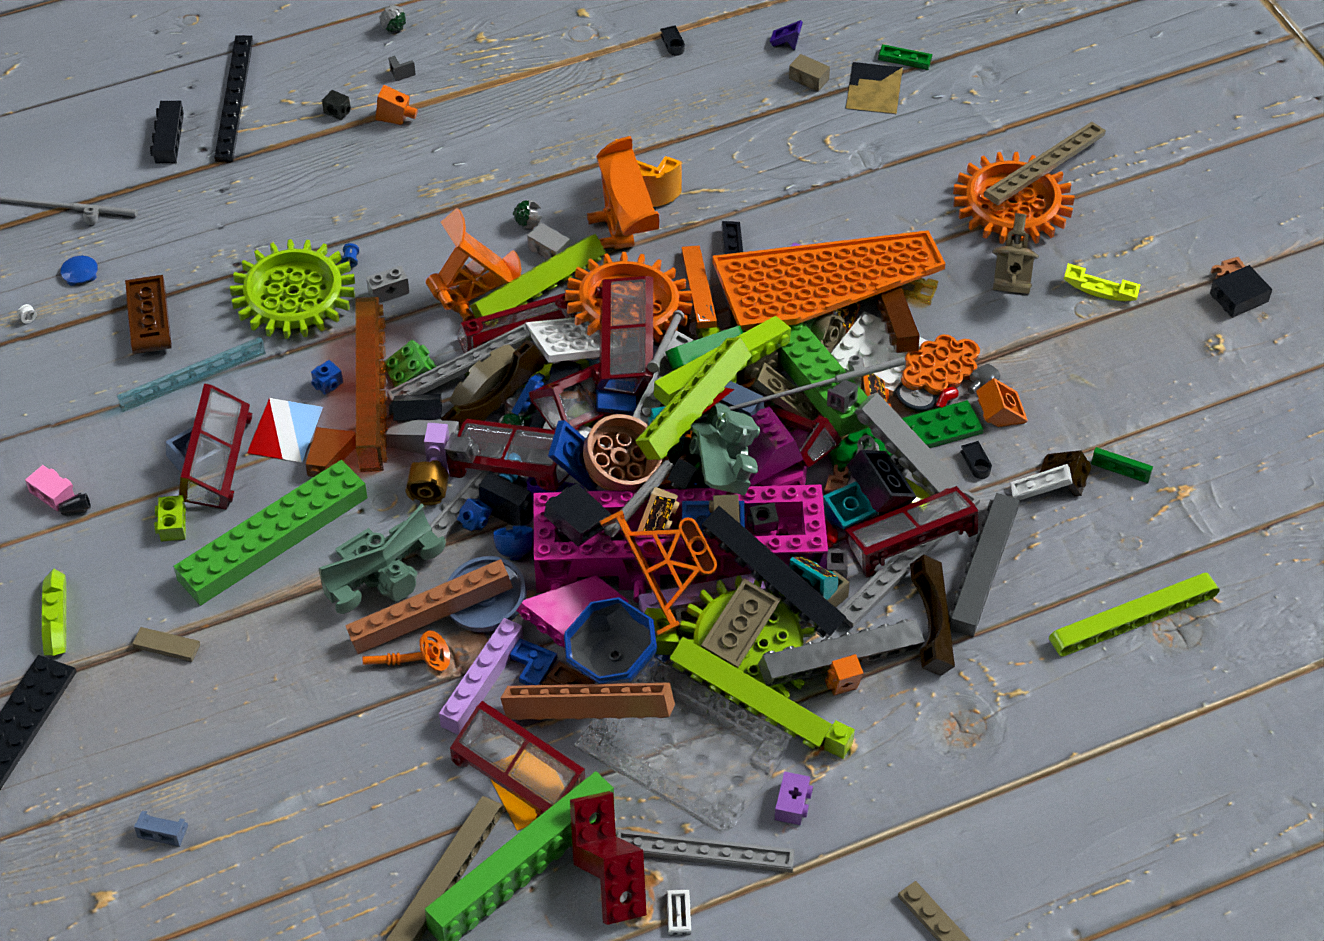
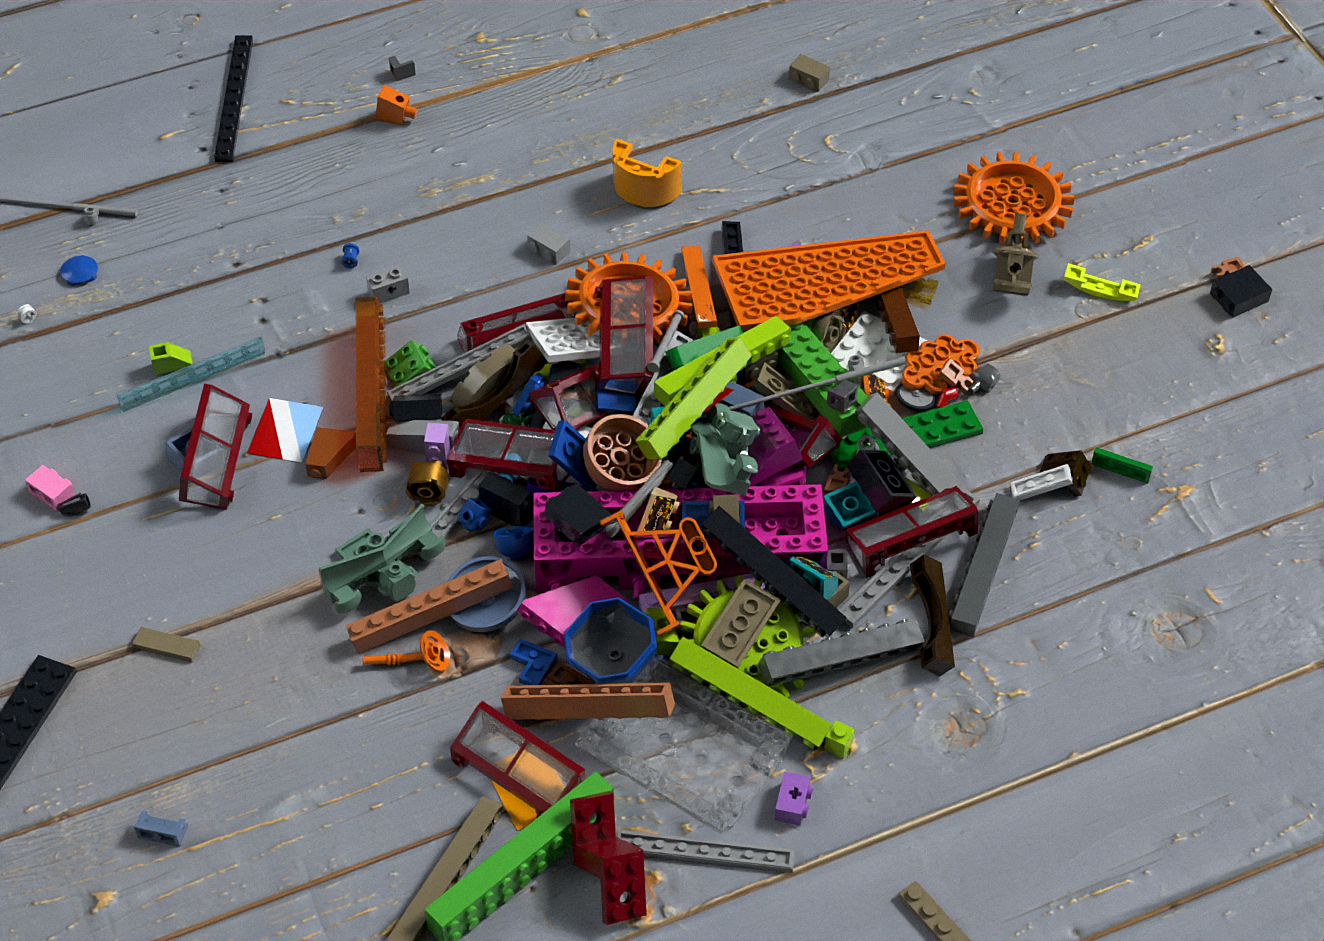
(54, 613): lime brick -> none
(148, 314): reddish brown hinge -> none
(167, 132): black brick -> none
(169, 357): none -> lime slope
(171, 518): lime brick -> none
(270, 532): bright green brick -> none
(275, 272): lime gear -> none
(326, 377): blue brick -> none
(336, 105): pearl dark grey brick -> none
(393, 18): piece -> none
(461, 448): flat silver brick -> none
(468, 276): orange piece -> none
(480, 676): lavender brick -> none
(526, 214): piece -> none
(540, 277): lime brick -> none
(626, 198): orange piece -> none
(672, 37): black piece -> none
(679, 929): white tile -> none
(767, 511): brick -> none
(787, 34): dark purple slope -> none
(832, 534): red arm -> none
(844, 675): orange brick -> none
(874, 87): pearl gold sticker -> none
(905, 57): green tile -> none
(953, 375): none -> nougat plate
(975, 455): black piece -> none
(1000, 404): orange slope -> none
(1044, 163): dark tan plate -> none
(1133, 614): lime beam -> none

